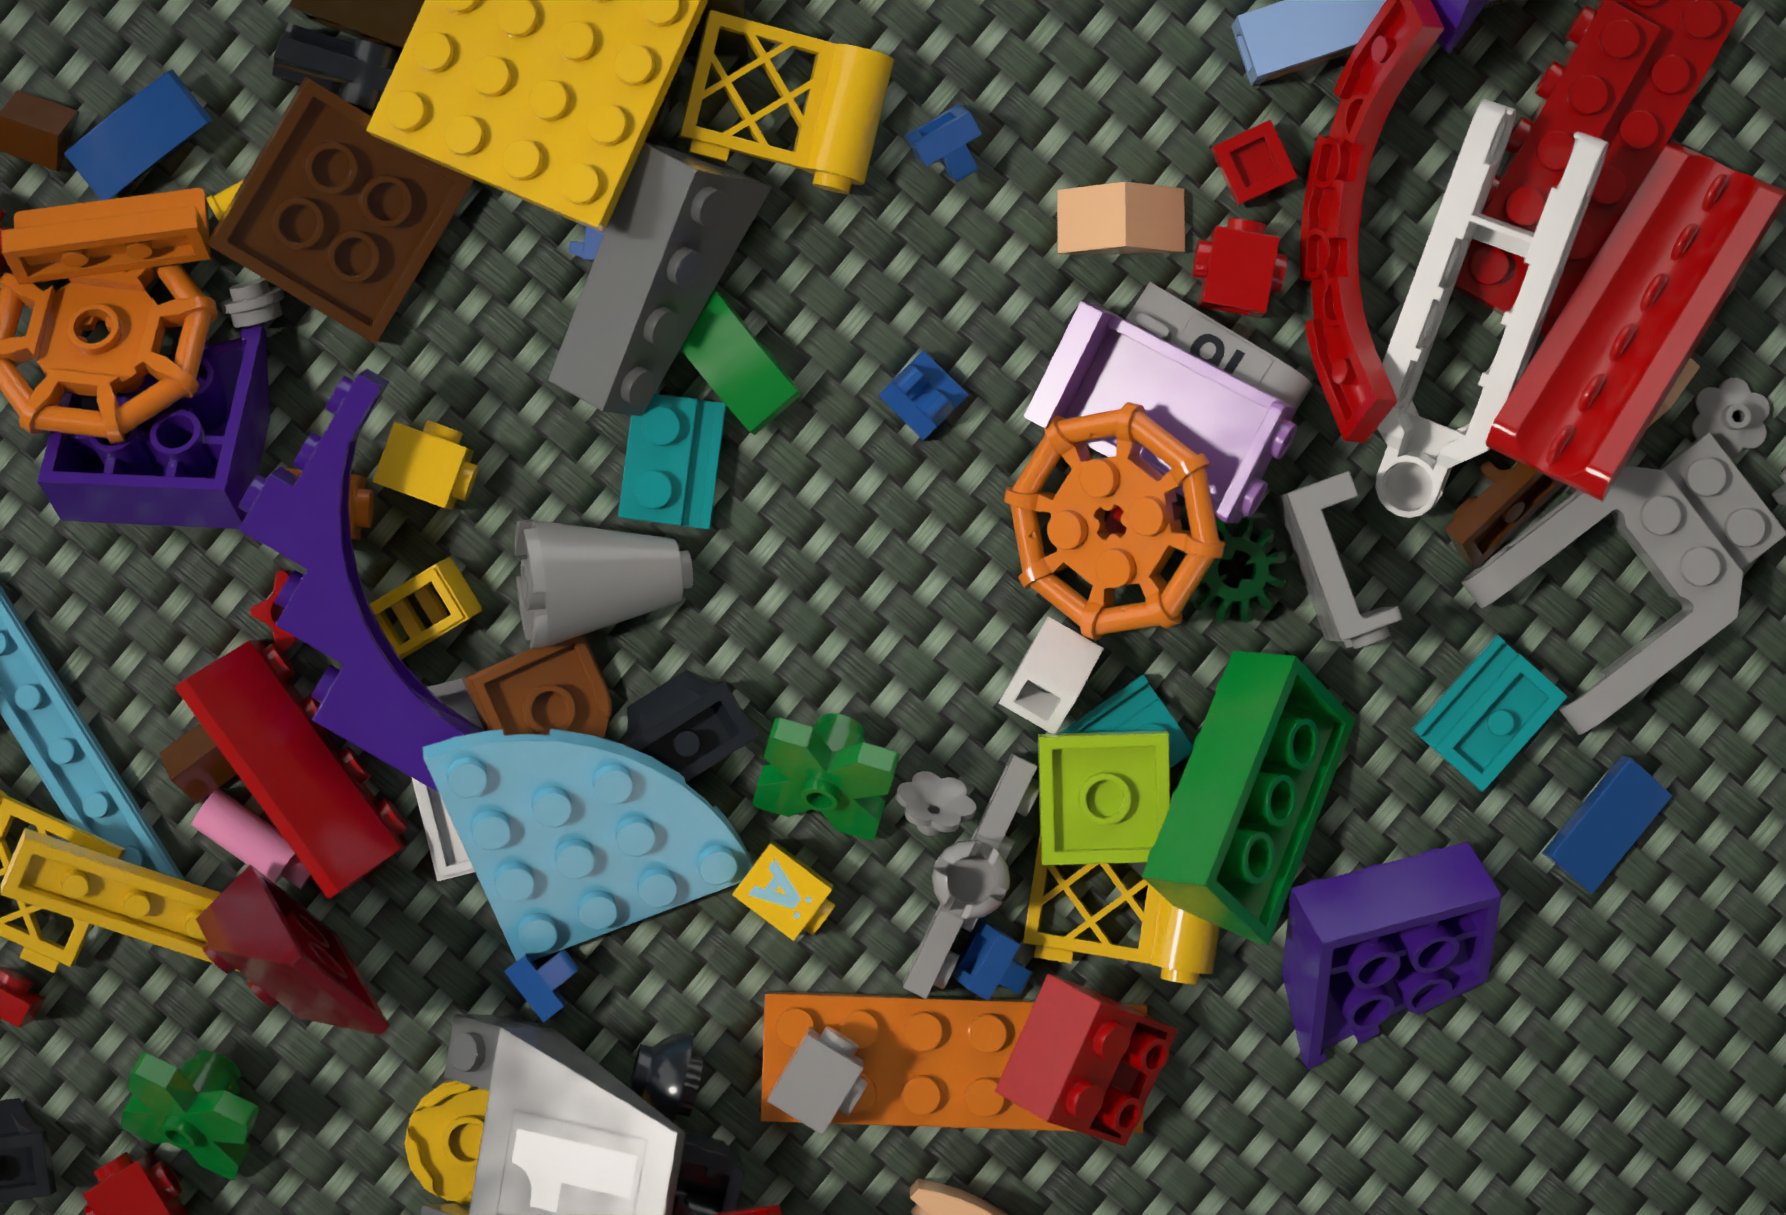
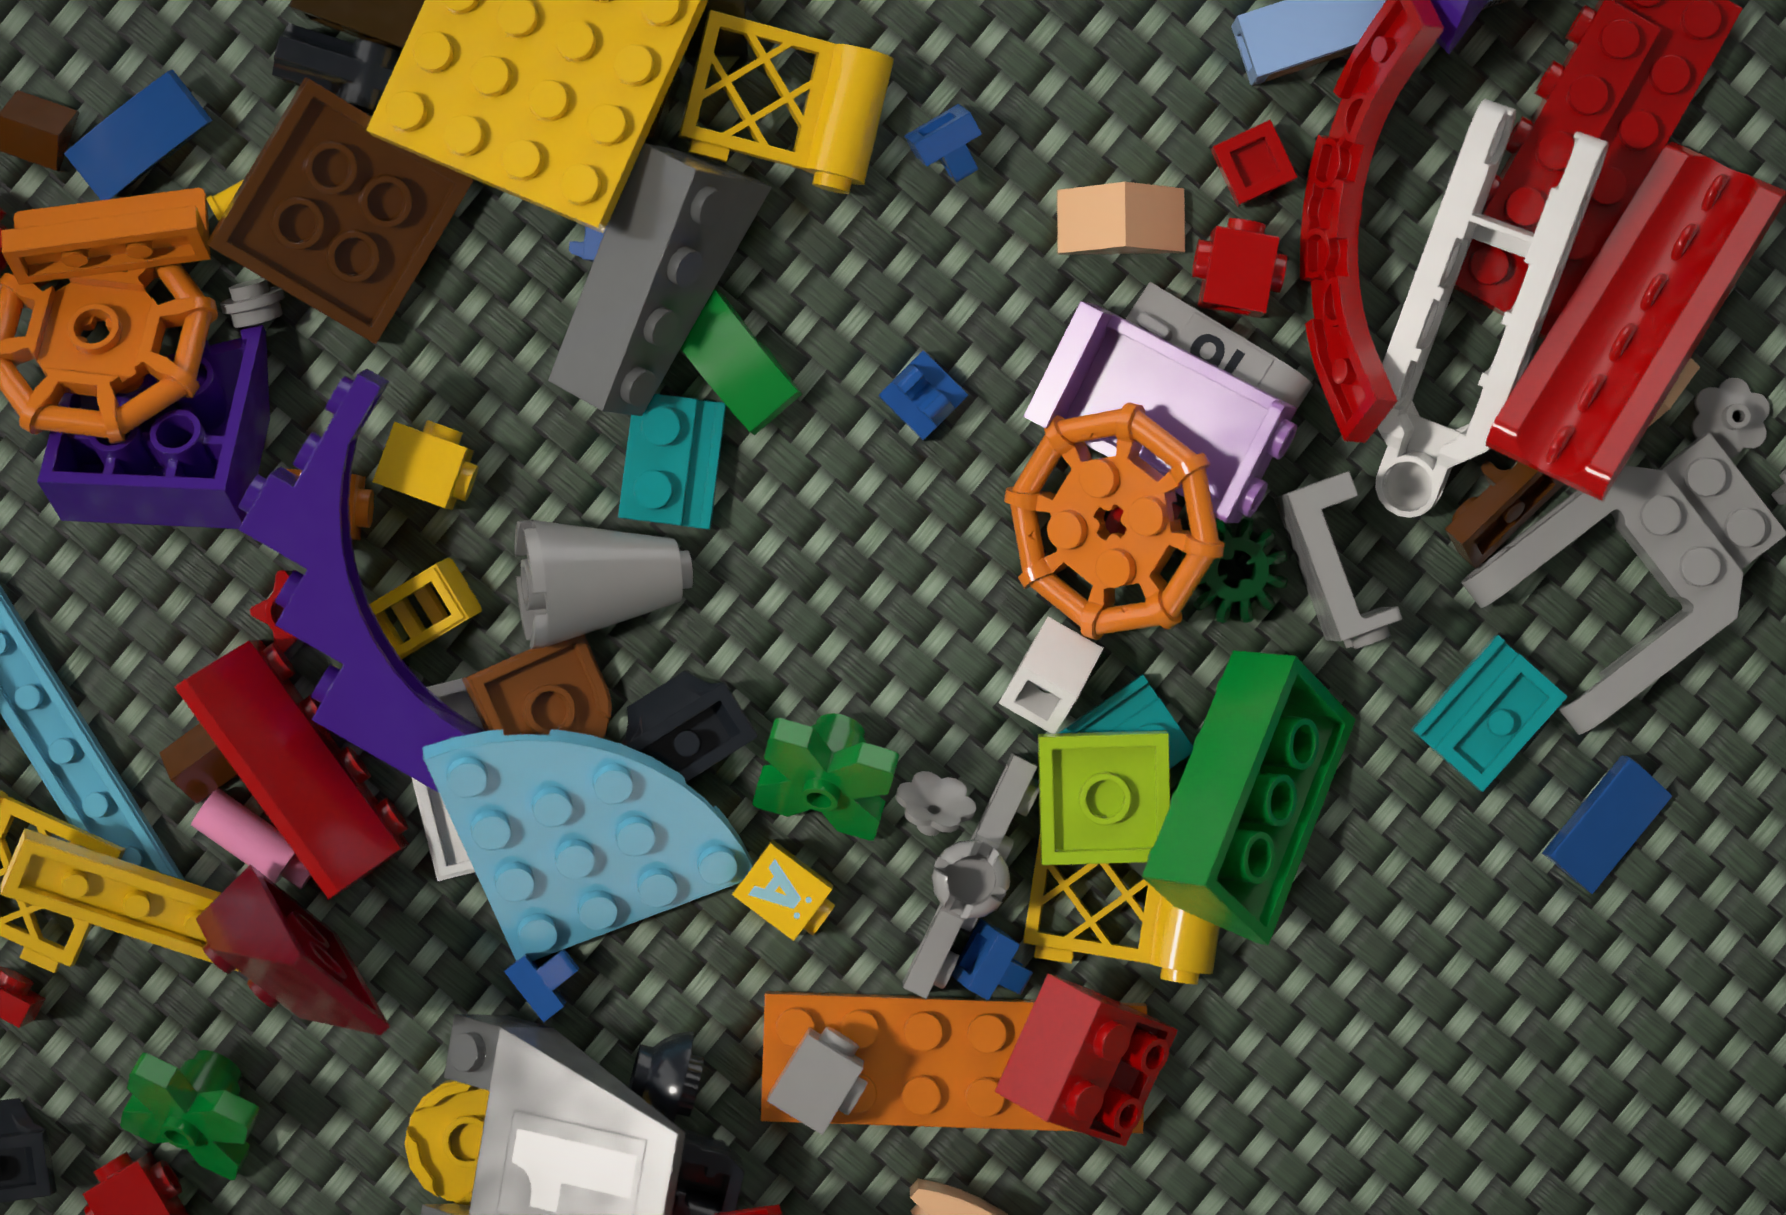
(1386, 944): dark purple wedge -> none

